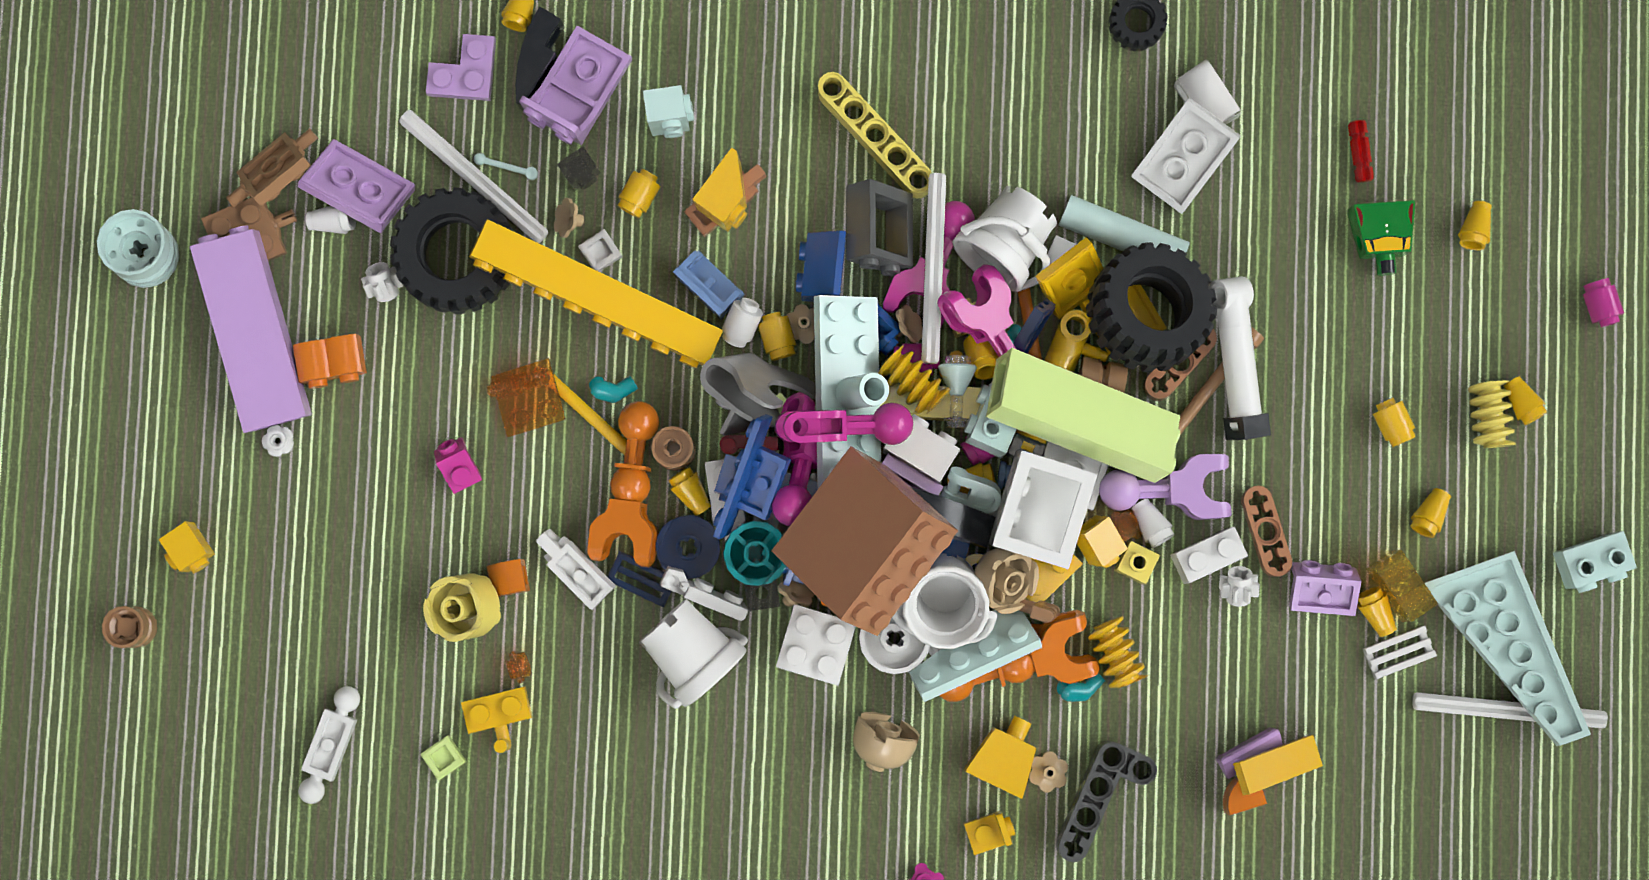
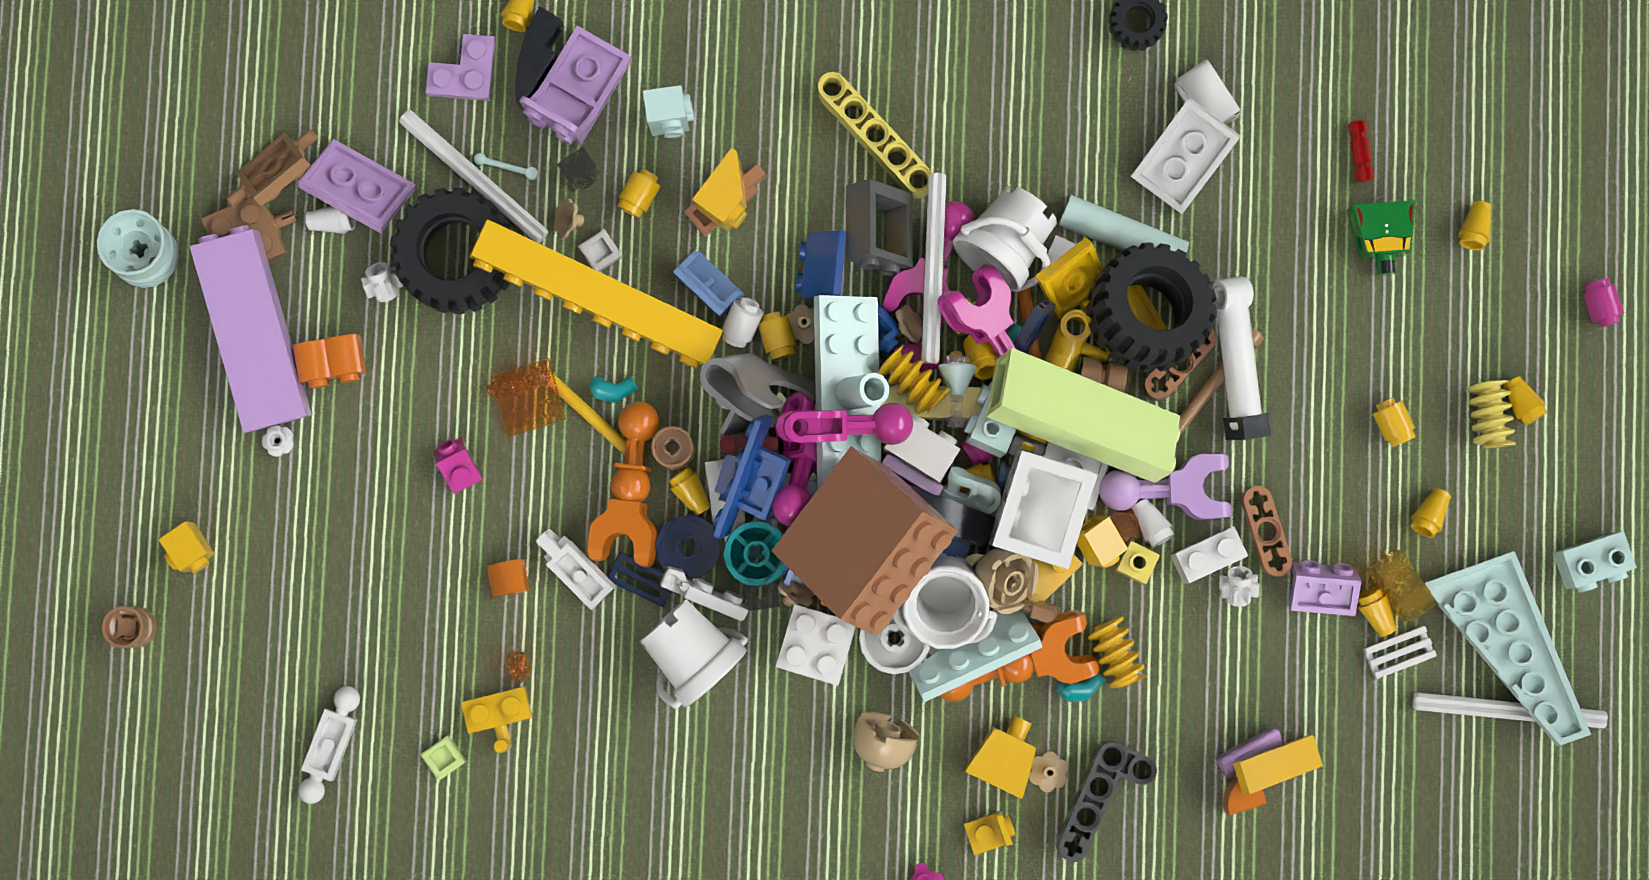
(462, 607): light yellow brick -> none

